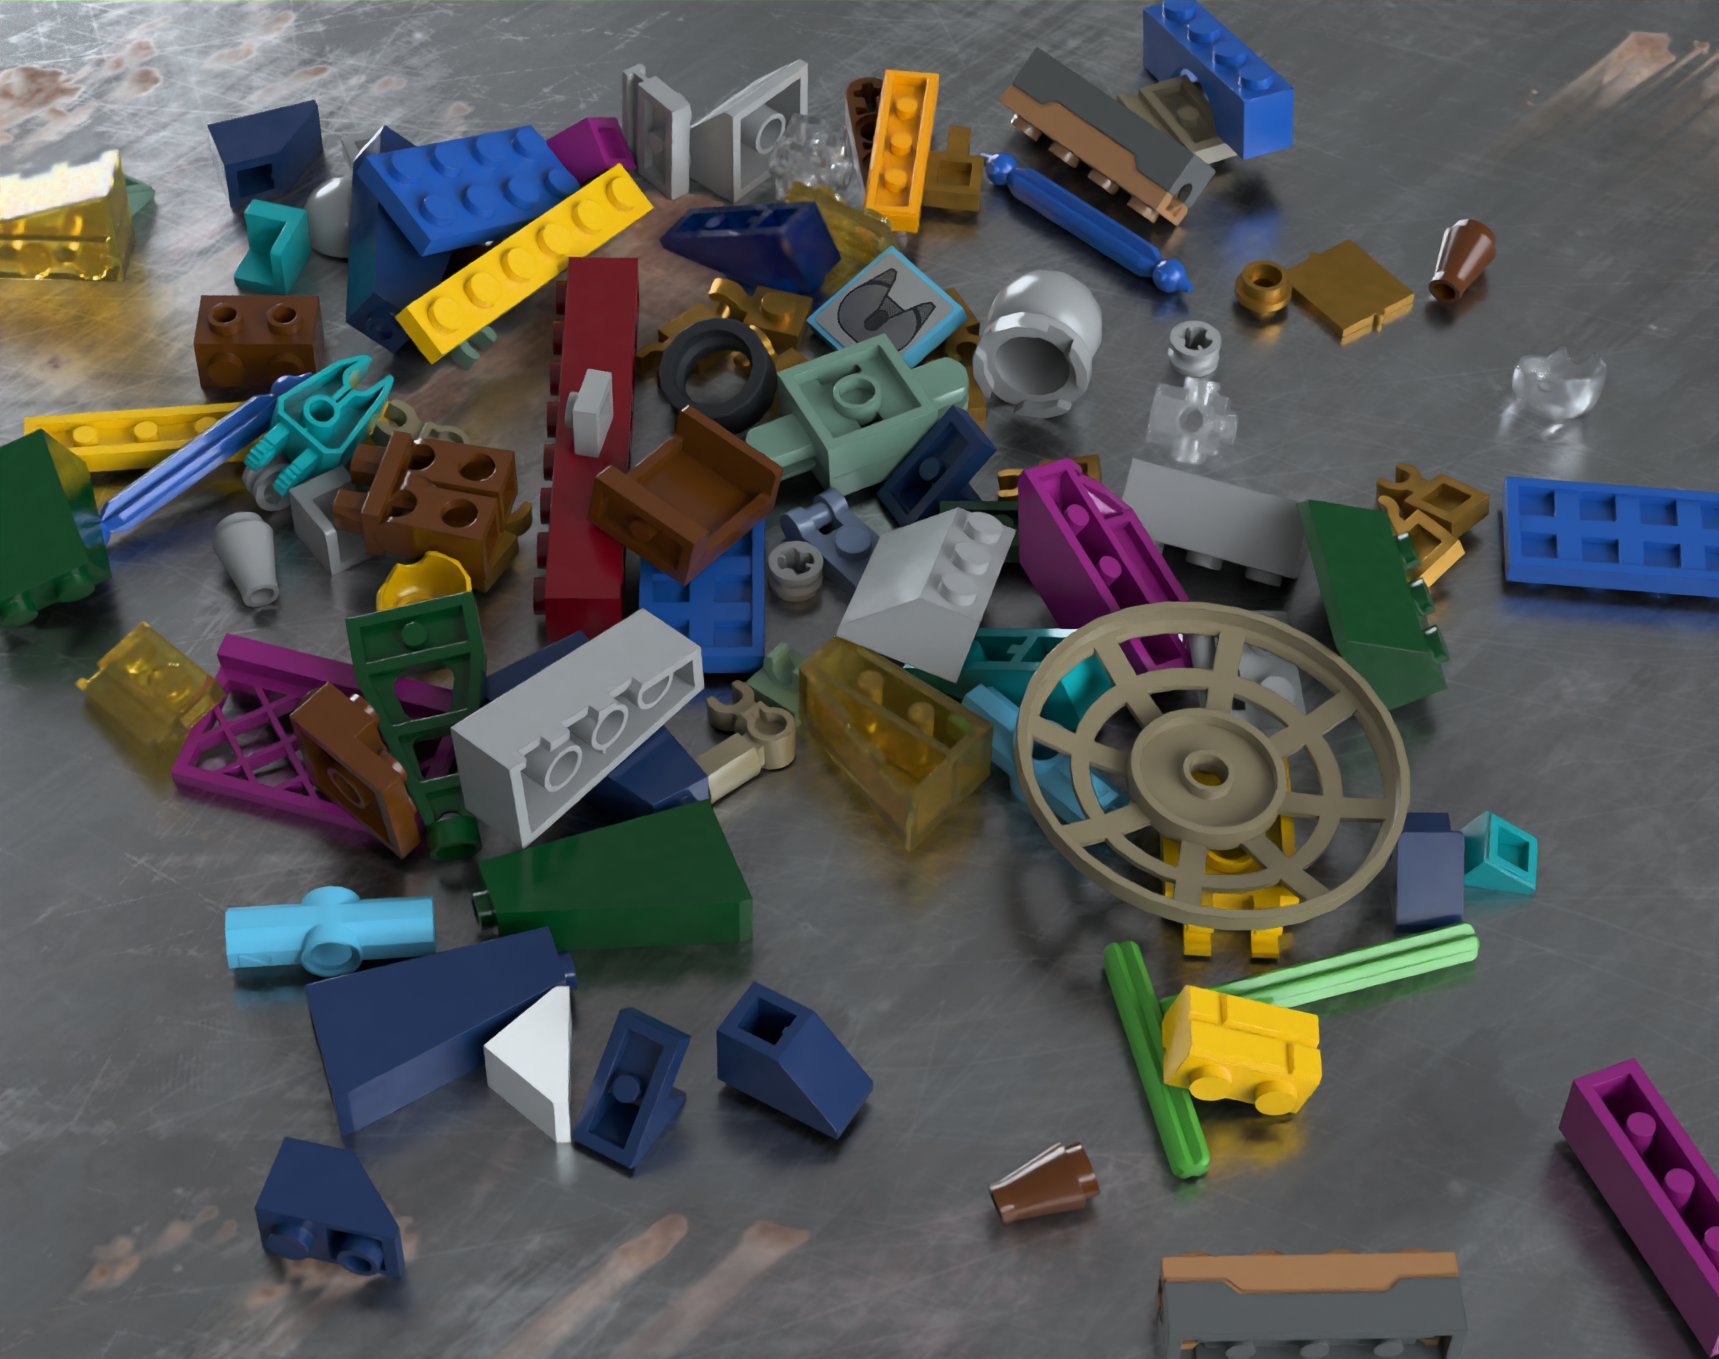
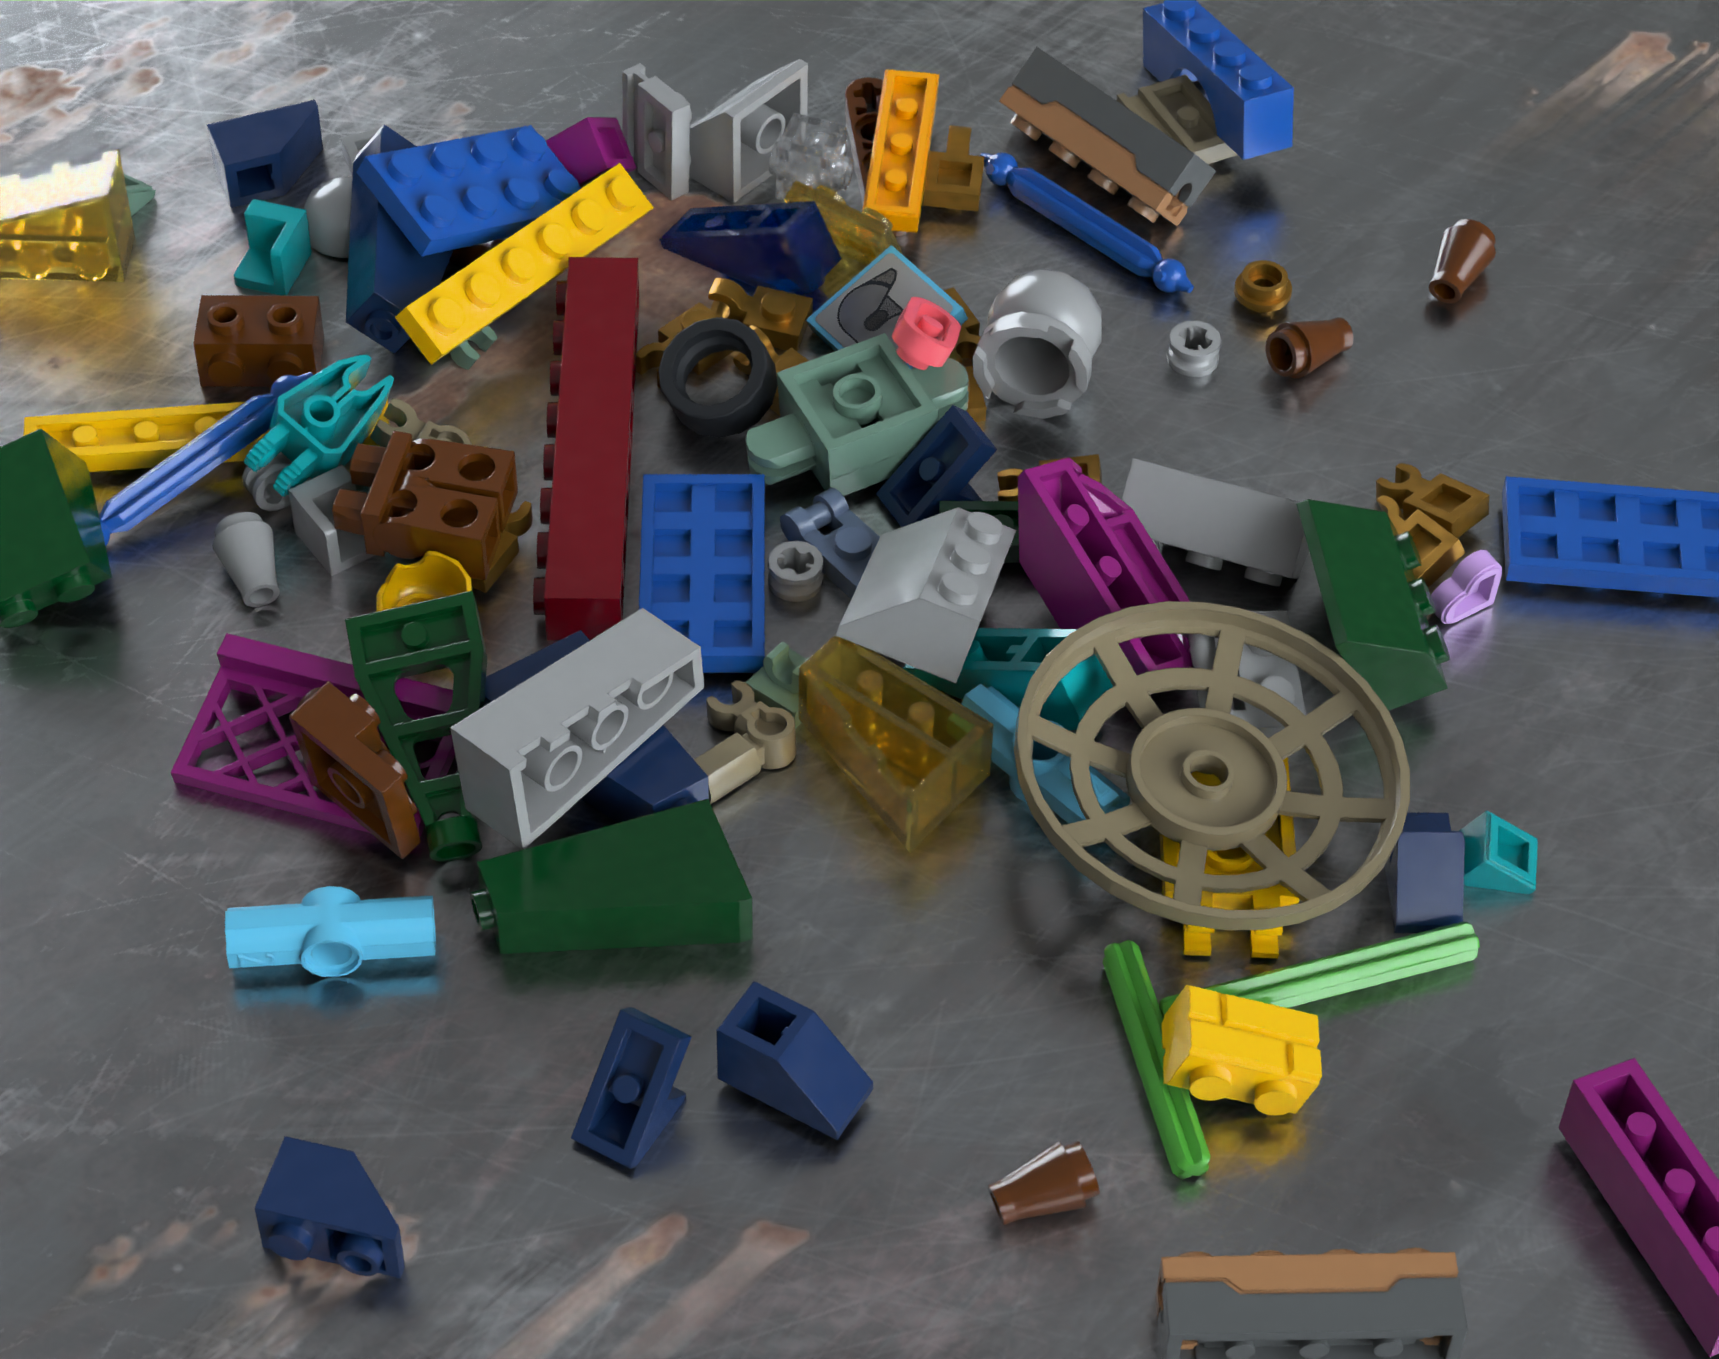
(151, 689): clear yellow plate -> none
(425, 1019): dark blue slope -> none
(533, 1063): white slope -> none
(590, 412): light grey plate -> none
(687, 497): reddish brown panel -> none
(925, 334): none -> coral plate
(1169, 418): clear brick -> none
(1305, 345): none -> reddish brown cone
(1347, 288): pearl gold piece -> none
(1469, 588): none -> lavender tile
(1558, 385): clear hair -> none

